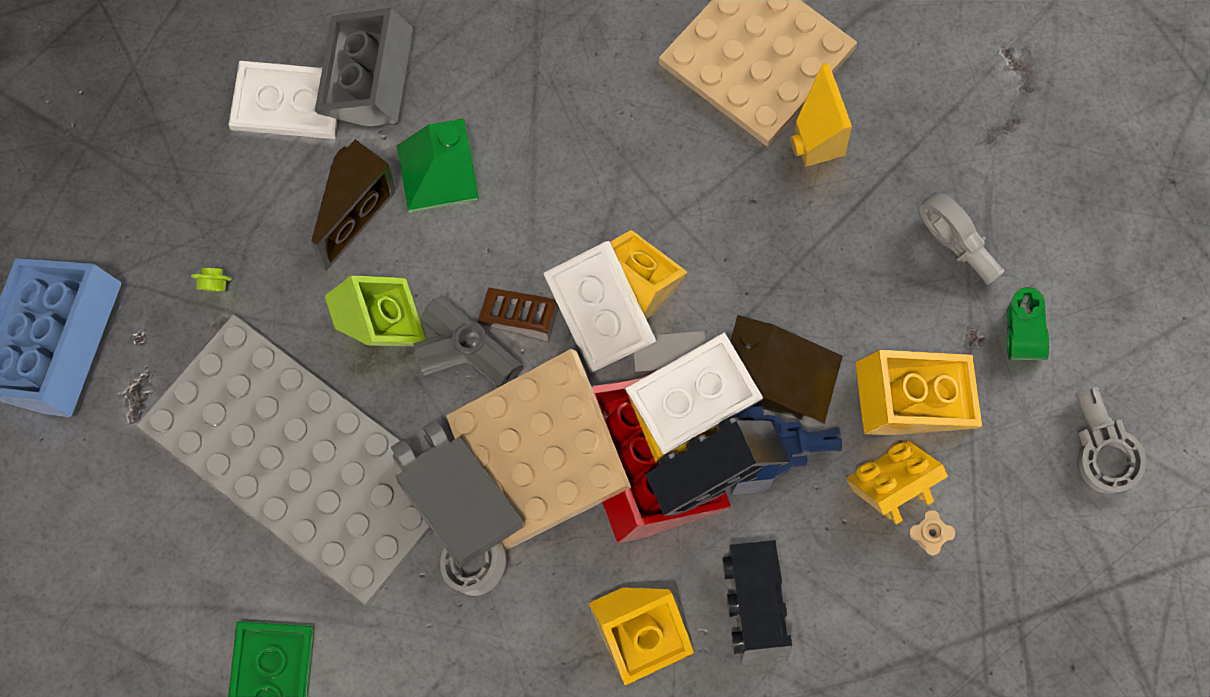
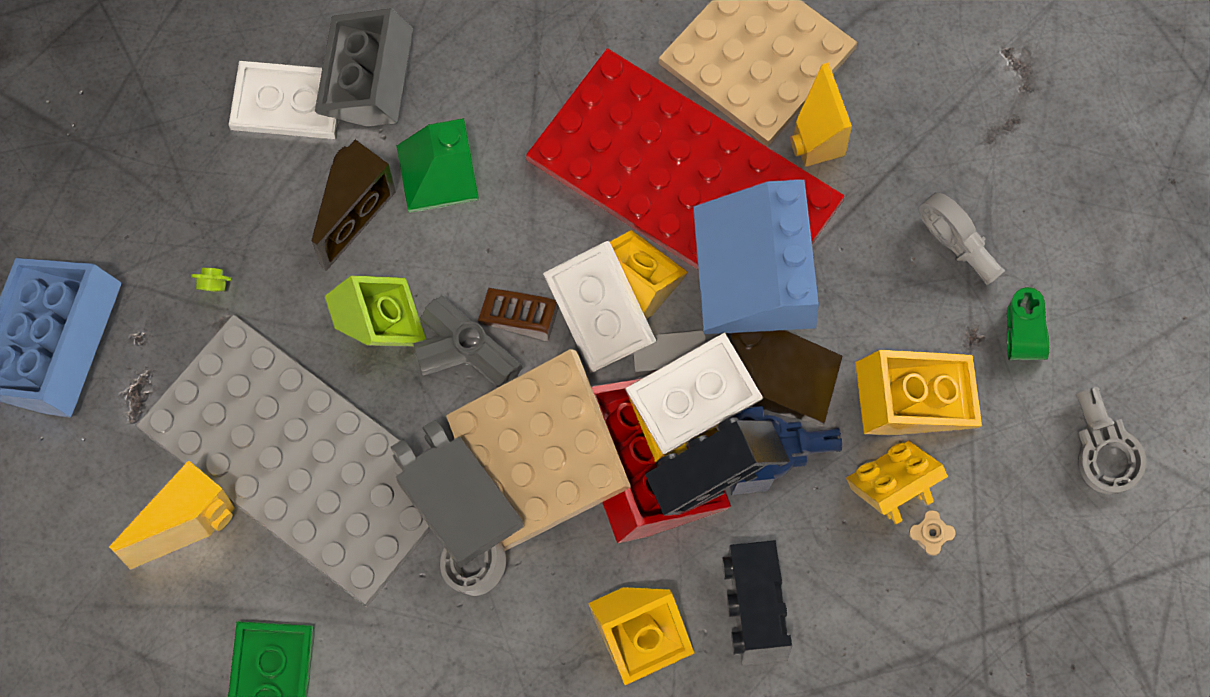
(178, 516): none -> yellow slope
(658, 154): none -> red plate
(756, 260): none -> medium blue slope

